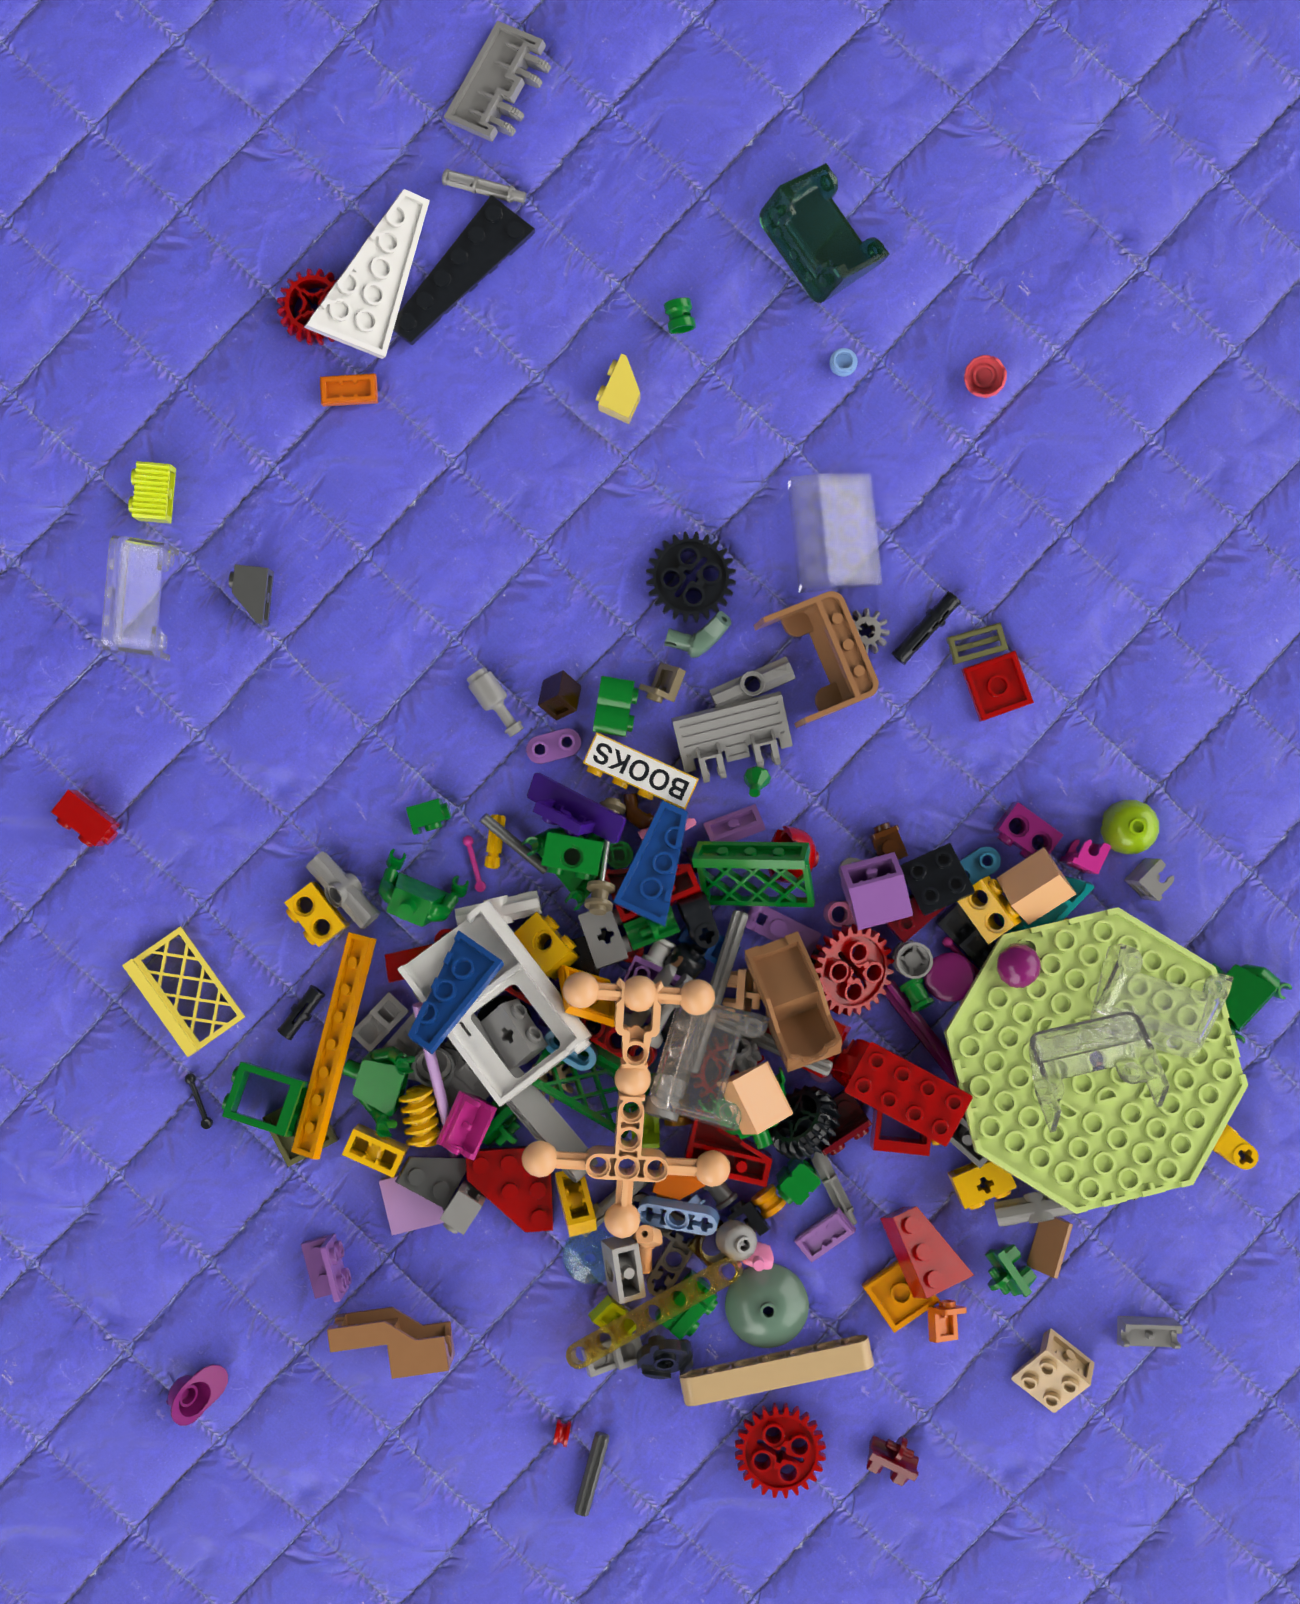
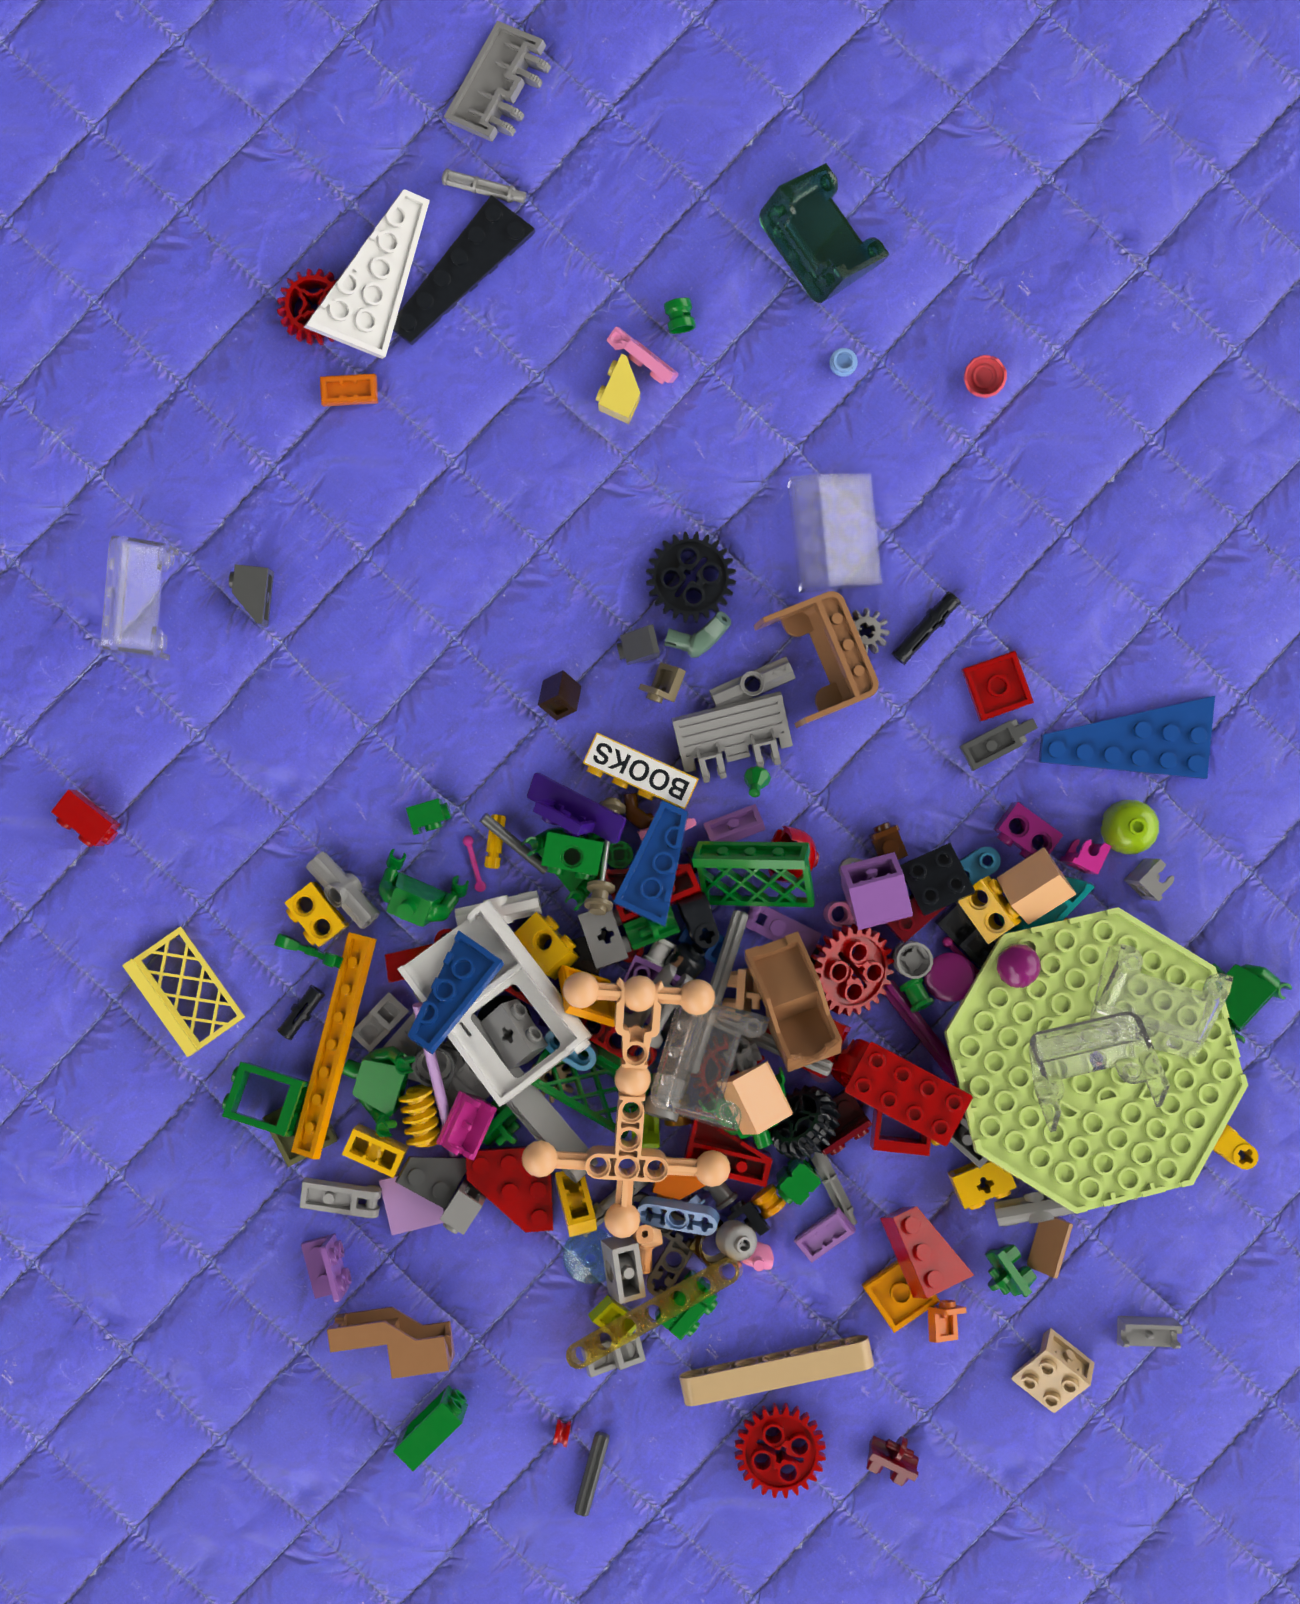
(152, 492): neon yellow brick -> none
(195, 1393): magenta piece -> none
(206, 1121): black hinge -> none
(290, 943): none -> green piece
(340, 1198): none -> light grey plate
(431, 1427): none -> green window
(491, 697): light grey piece -> none
(553, 746): medium lavender plate -> none
(614, 706): green brick -> none
(639, 645): none -> dark grey slope
(641, 355): none -> bright pink hinge
(664, 1357): black plate -> none
(773, 1288): sand green dish -> none
(954, 650): olive tile -> none
(996, 742): none -> dark grey hinge
(1155, 741): none -> blue wing

